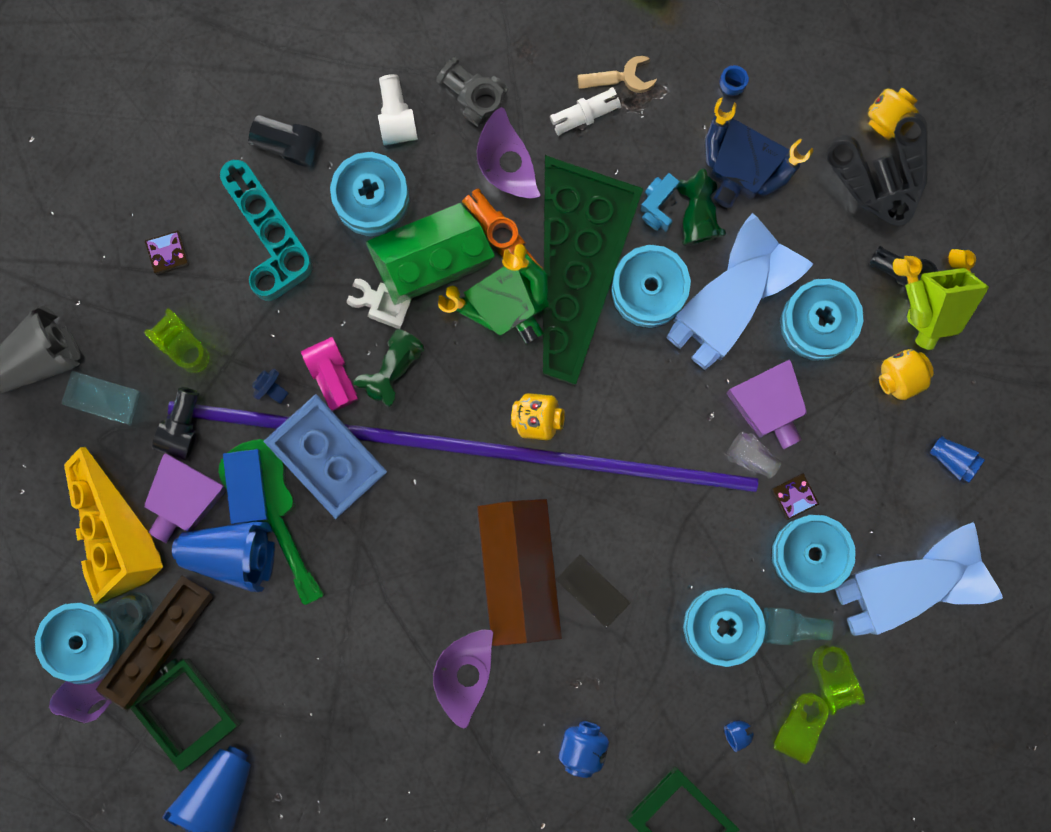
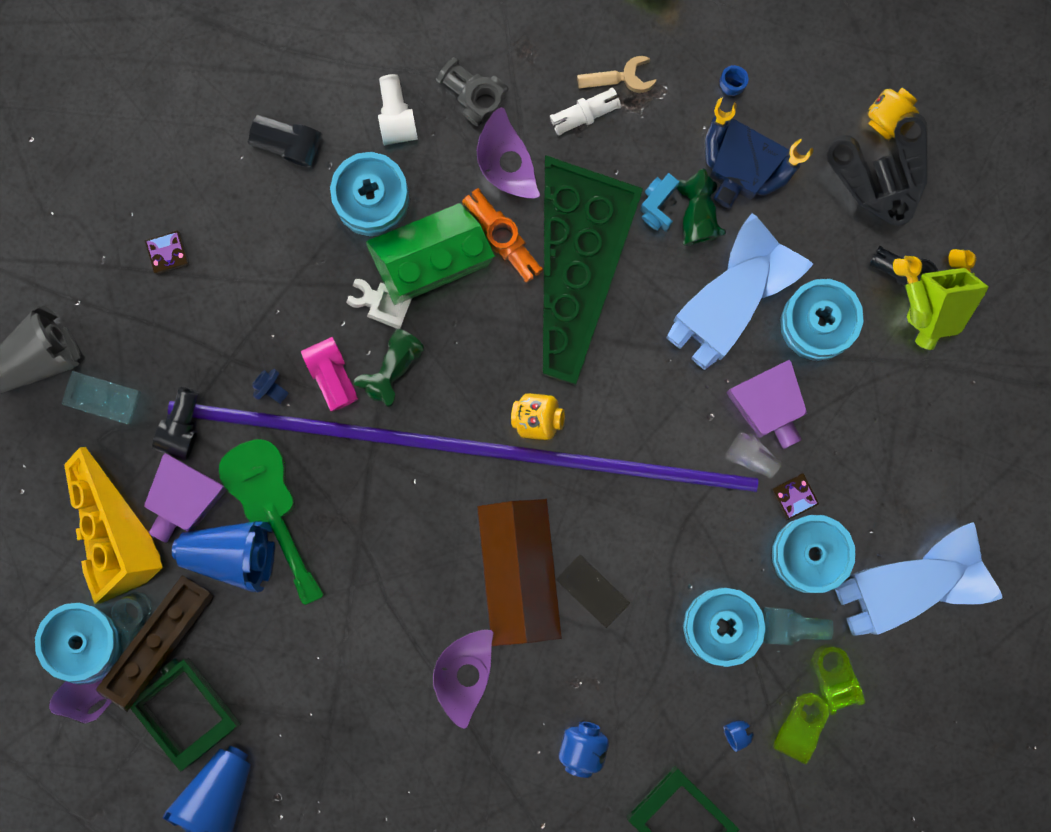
(174, 338): clear neon green piece -> none
(245, 486): blue tile -> none
(262, 225): teal beam -> none
(325, 456): medium blue tile -> none
(505, 297): green torso -> none
(643, 266): medium azure wheel -> none
(906, 374): yellow head -> none
(958, 459): blue cone -> none

